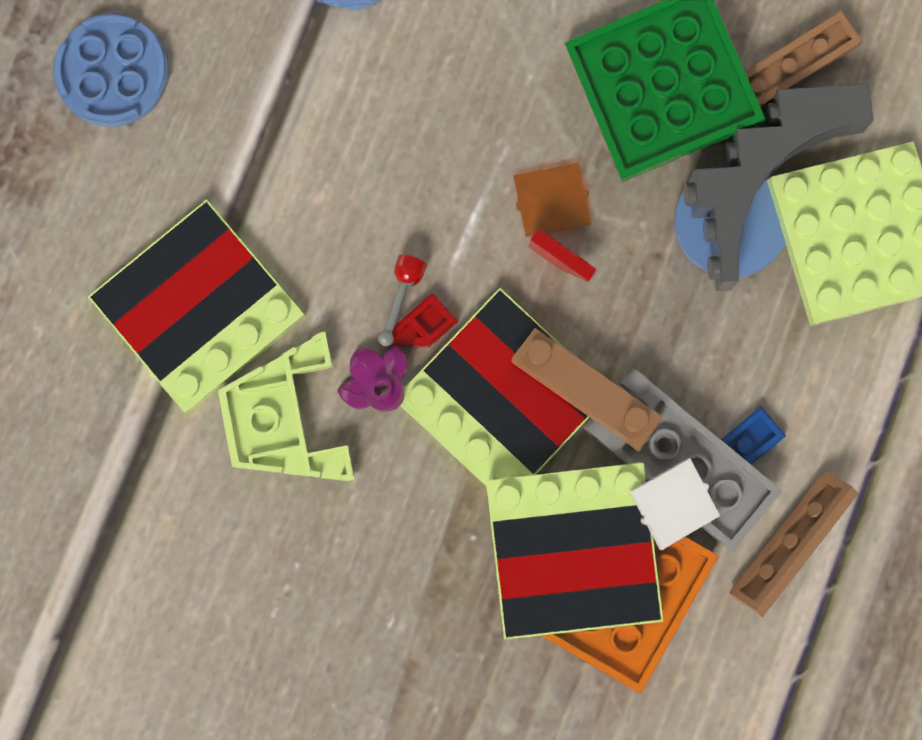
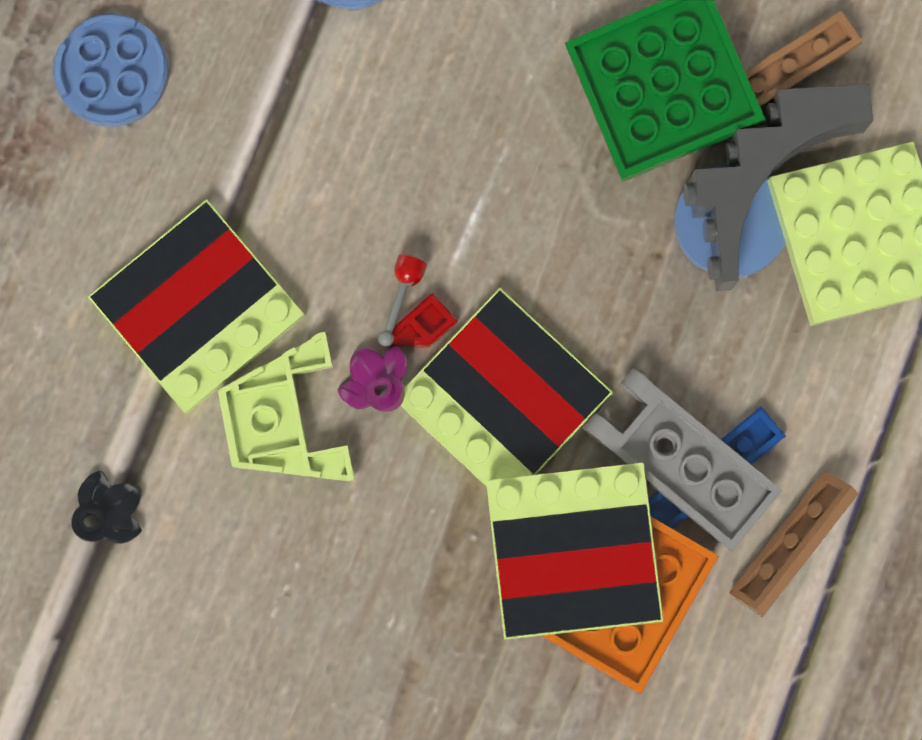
(111, 506): none -> black plate
(552, 199): clear orange piece -> none
(561, 256): red tile -> none
(587, 389): medium nougat plate -> none
(674, 503): white piece -> none

